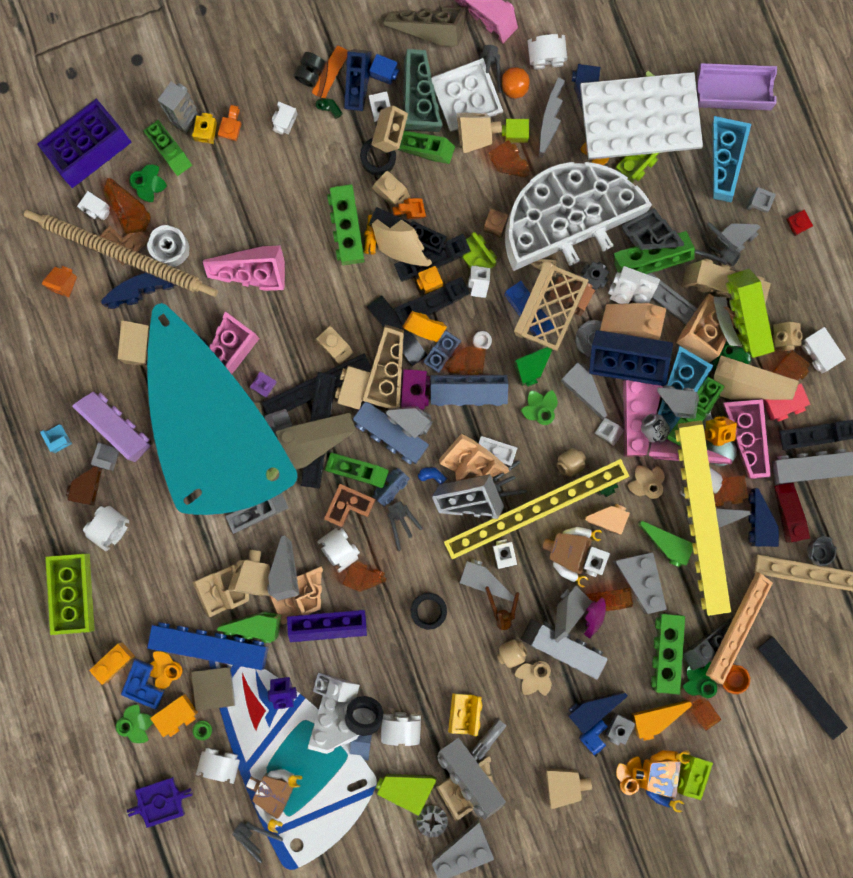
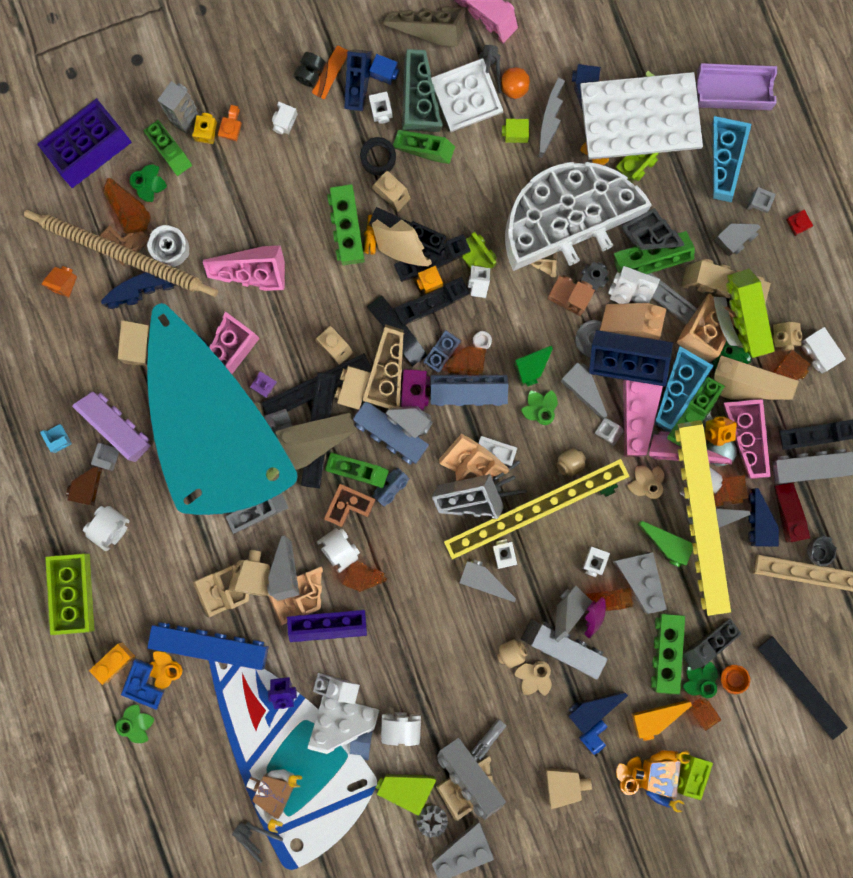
(94, 206): white brick -> none
(159, 802): dark purple plate -> none
(174, 715): light orange brick -> none
(196, 732): bright green plate -> none
(213, 688): dark tan tile -> none
(218, 766): white brick -> none
(258, 625): bright green slope -> none
(329, 105): dark green arm -> none
(359, 728): black tyre -> none
(389, 129): tan brick -> none
(398, 512): dark grey plant -> none
(412, 208): orange plate -> none
(424, 327): light orange slope -> none
(430, 473): blue arm -> none
(443, 611): black tyre -> none
(465, 714): yellow bracket -> none
(476, 130): tan torso -> none
(495, 222): medium nougat brick -> none
(503, 617): reddish brown plant -> none
(508, 160): clear orange slope -> none
(518, 297): blue brick -> none
(536, 298): tan fence -> none
(547, 51): white brick -> none
(570, 552): medium nougat torso -> none
(610, 518): light nougat slope -> none
(619, 729): light grey brick -> none
(655, 428): light grey head -> none
(681, 402): light grey slope -> none
(728, 255): dark grey plant -> none
(739, 628): light nougat tile -> none
(780, 408): coral brick -> none

